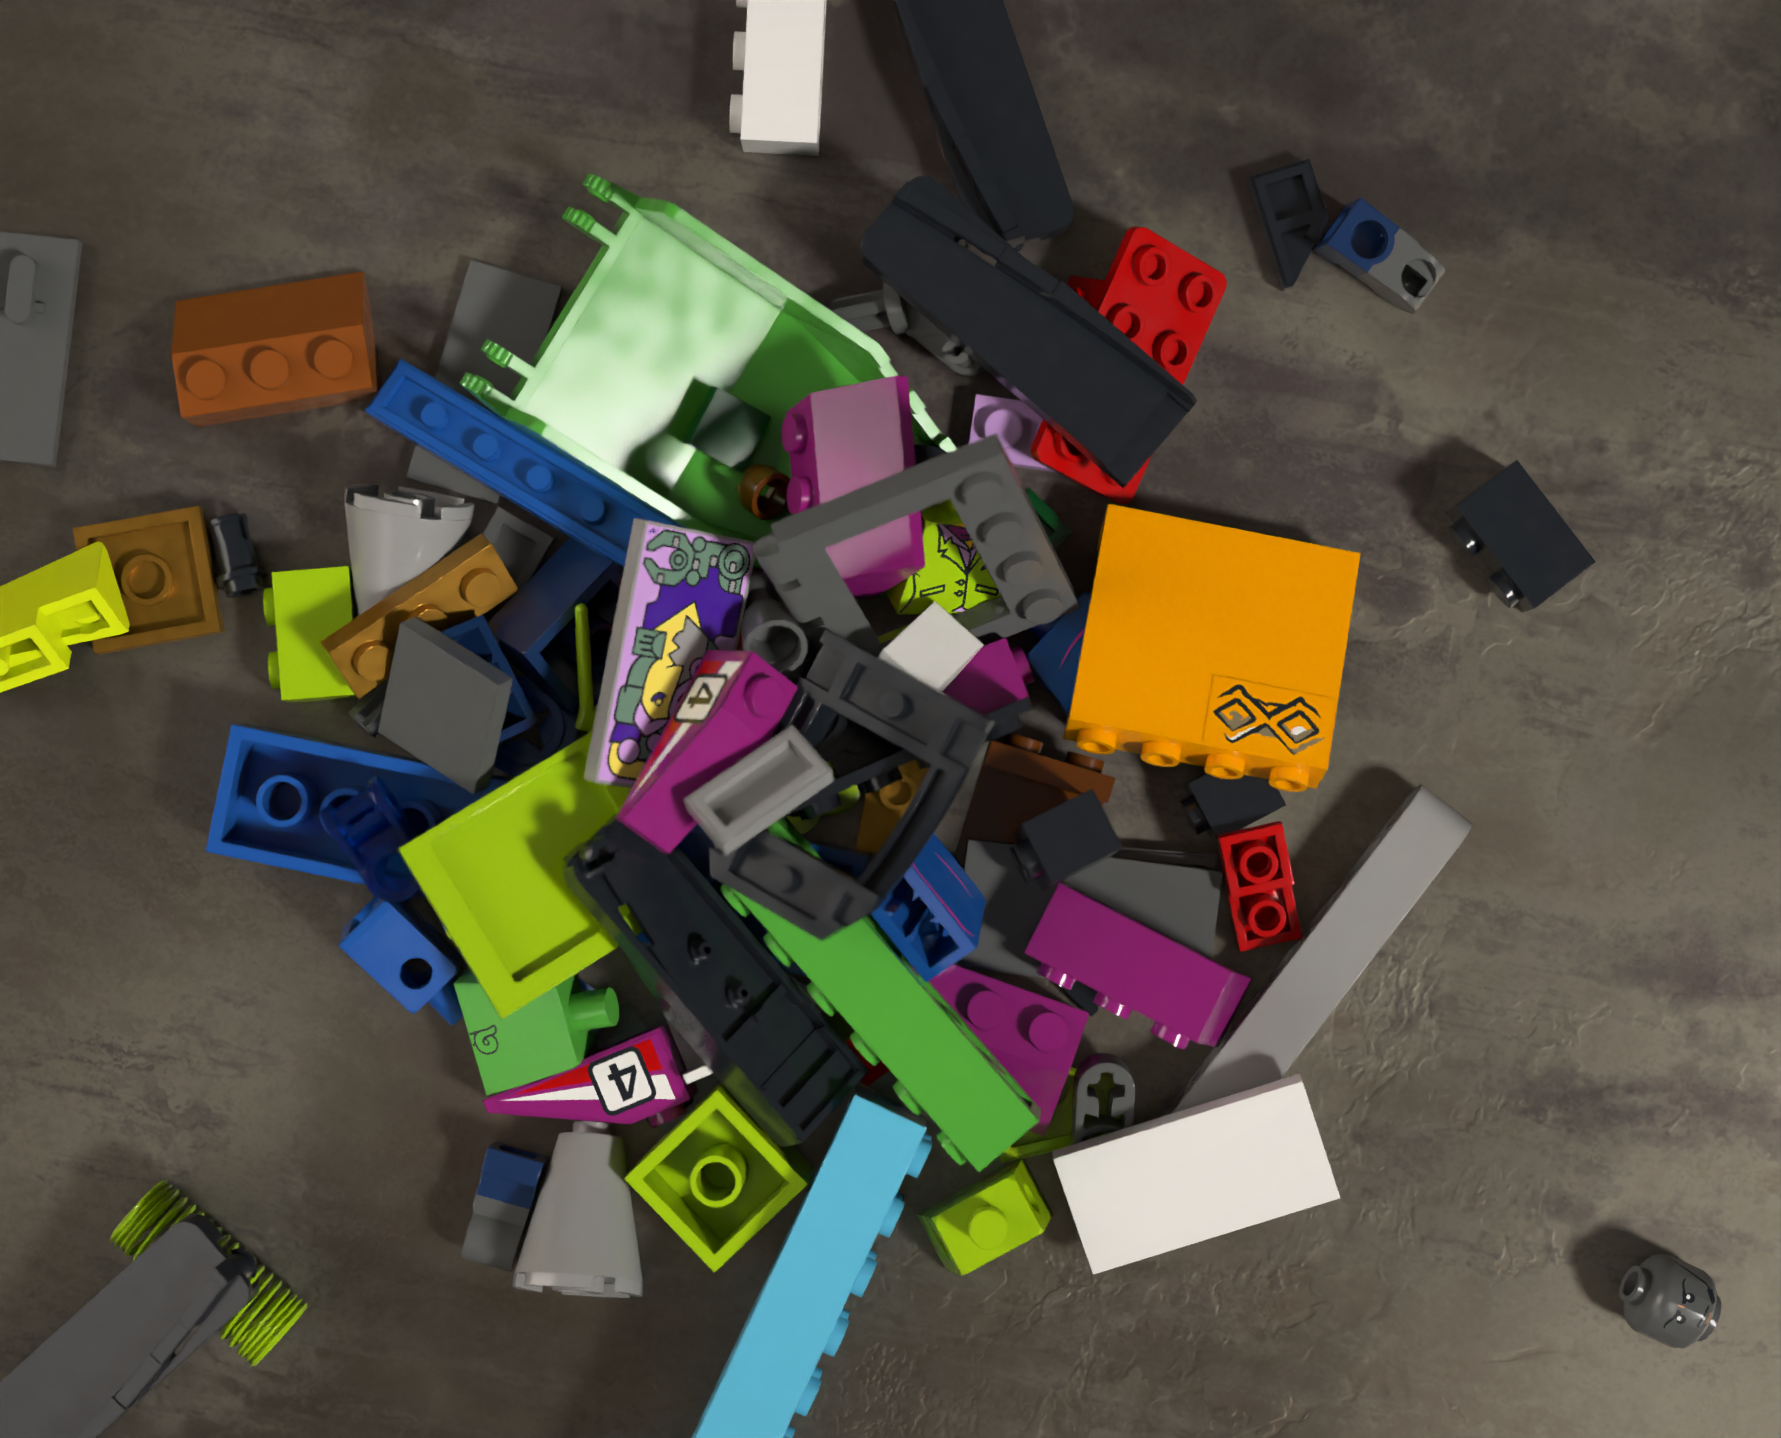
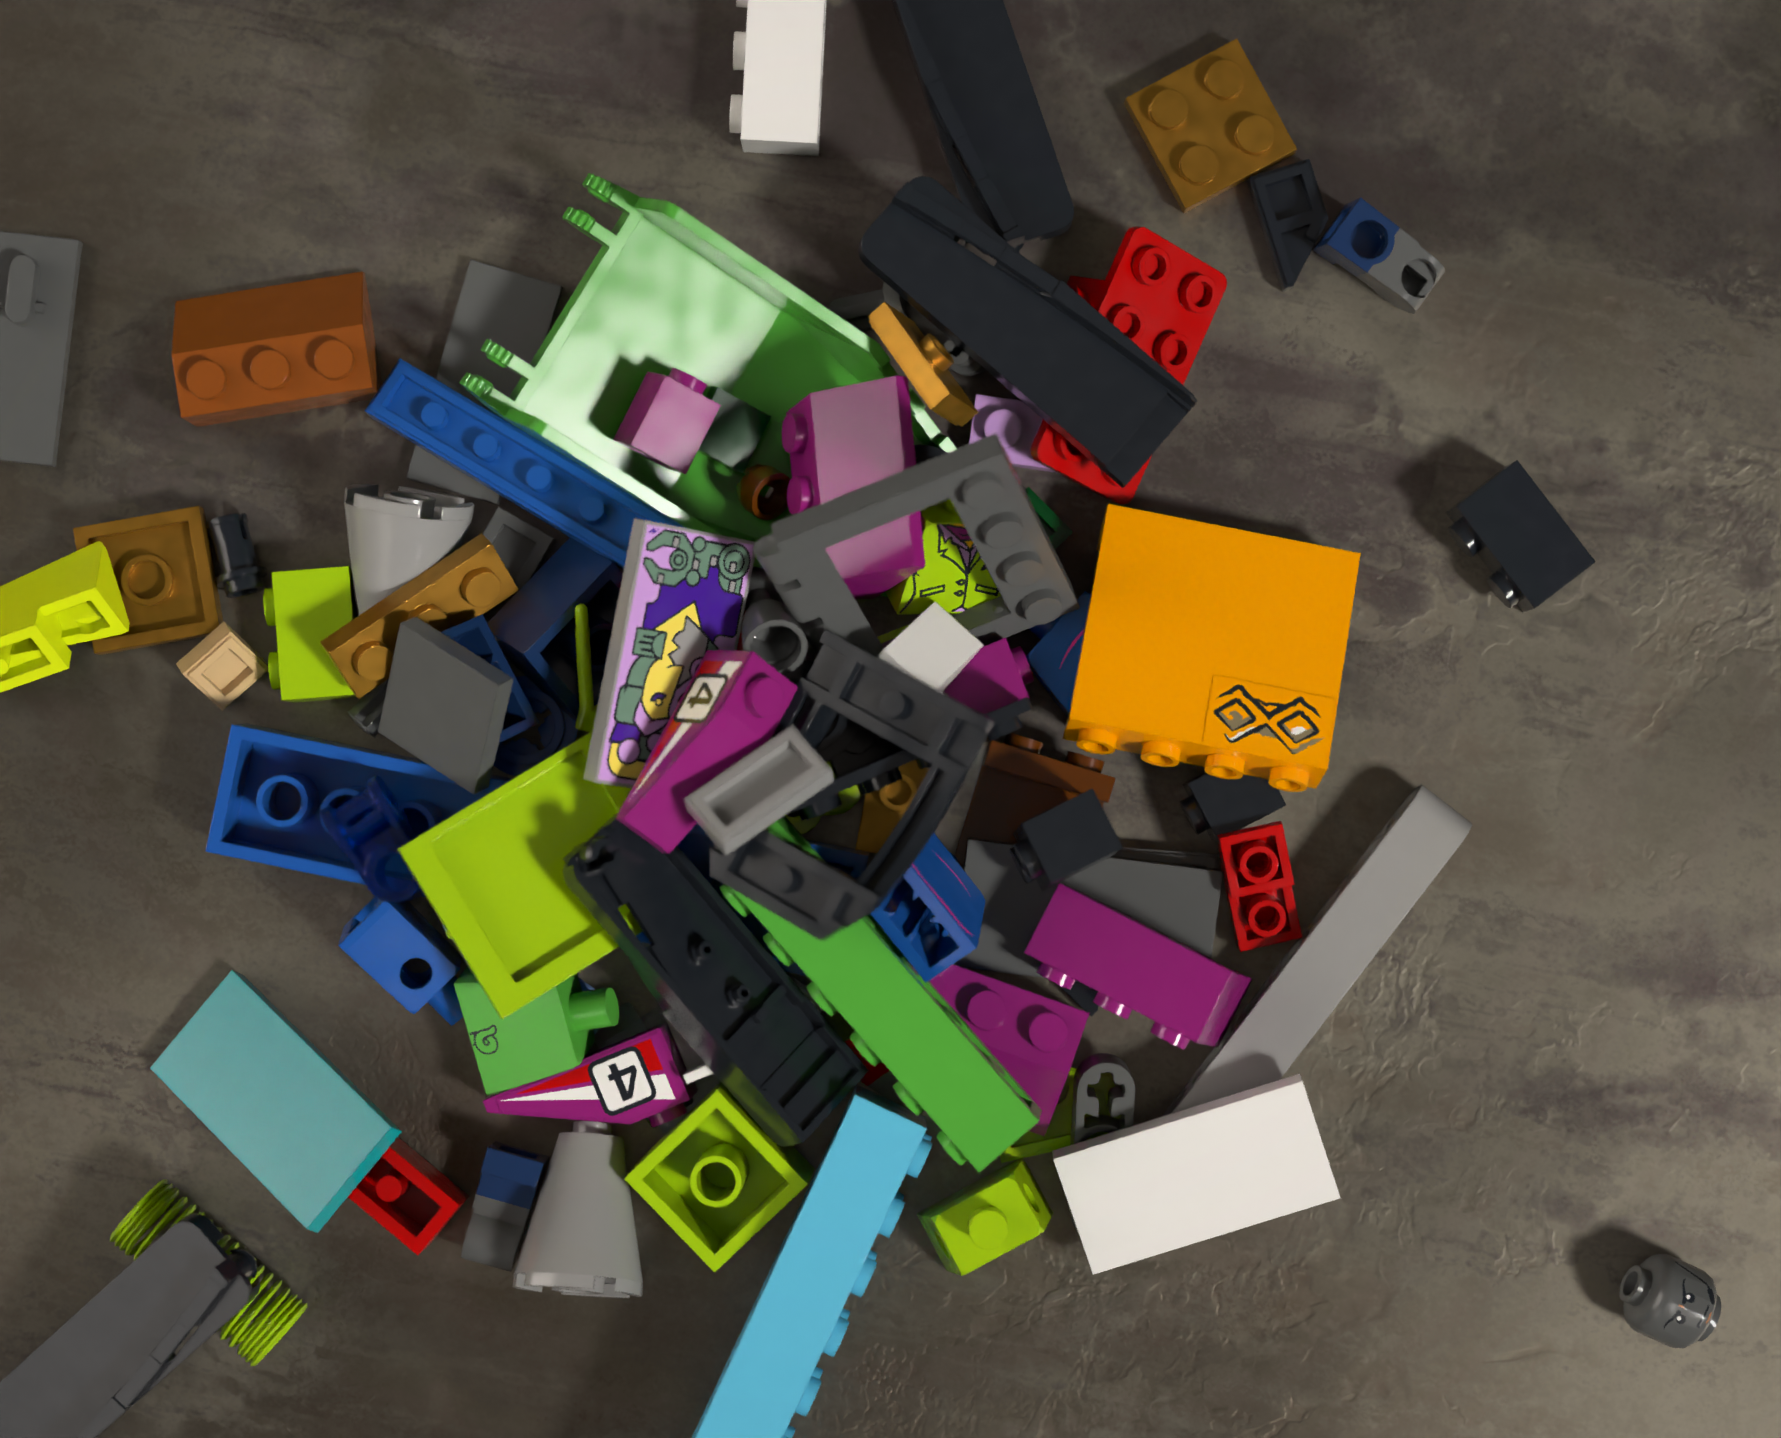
(222, 666): none -> tan tile
(275, 1101): none -> teal tile
(408, 1196): none -> red brick
(668, 419): none -> brick
(924, 363): none -> pearl gold plate
(1210, 125): none -> pearl gold plate

